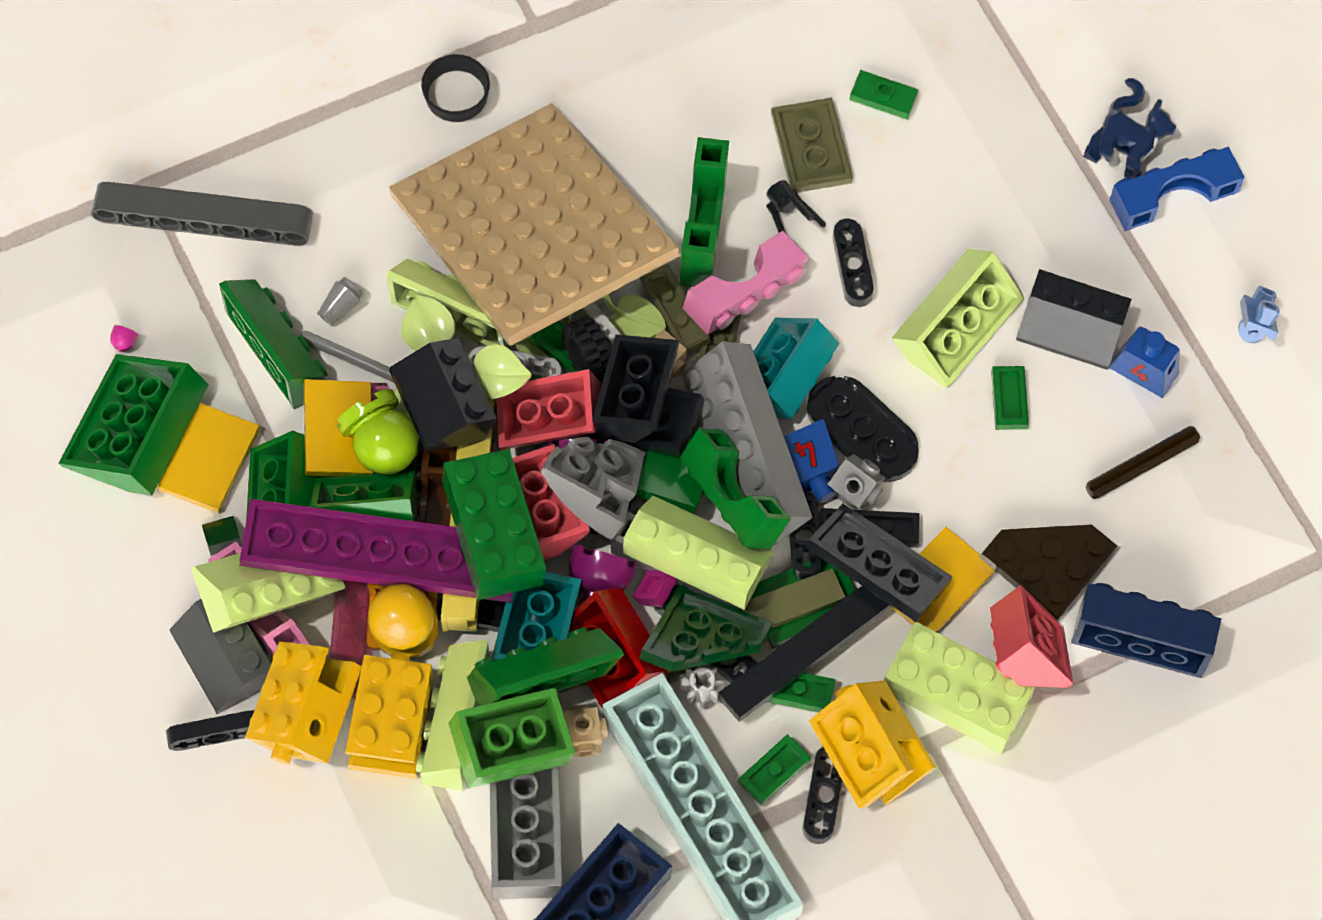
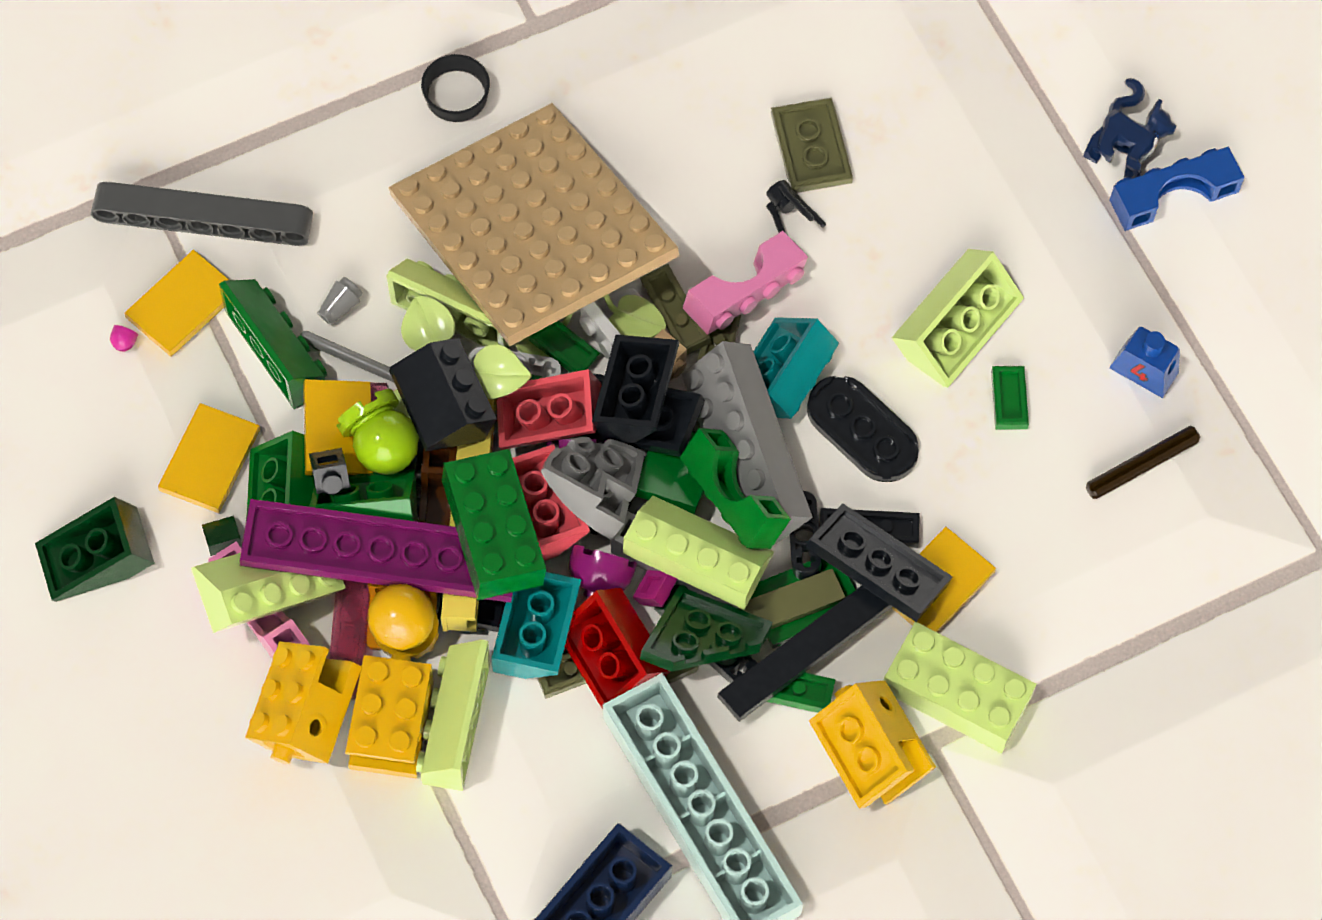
(95, 550): none -> dark green slope
(135, 422): green slope -> none
(179, 303): none -> yellow tile
(208, 731): black beam -> none
(224, 662): dark grey slope -> none
(331, 477): none -> black brick
(511, 738): bright green brick -> none
(526, 836): light grey brick -> none
(551, 665): green slope -> none
(586, 346): black tyre -> none
(589, 740): tan brick -> none
(703, 694): white gear -> none
(705, 211): green arch -> none
(774, 770): green plate -> none
(811, 815): black beam -> none
(813, 459): blue torso -> none
(847, 274): black beam -> none
(857, 482): light grey brick -> none
(884, 94): green plate -> none
(1029, 642): coral slope -> none
(1049, 561): dark brown plate -> none
(1073, 319): slope -> none
(1146, 630): dark blue brick -> none
(1258, 315): medium blue hips -> none

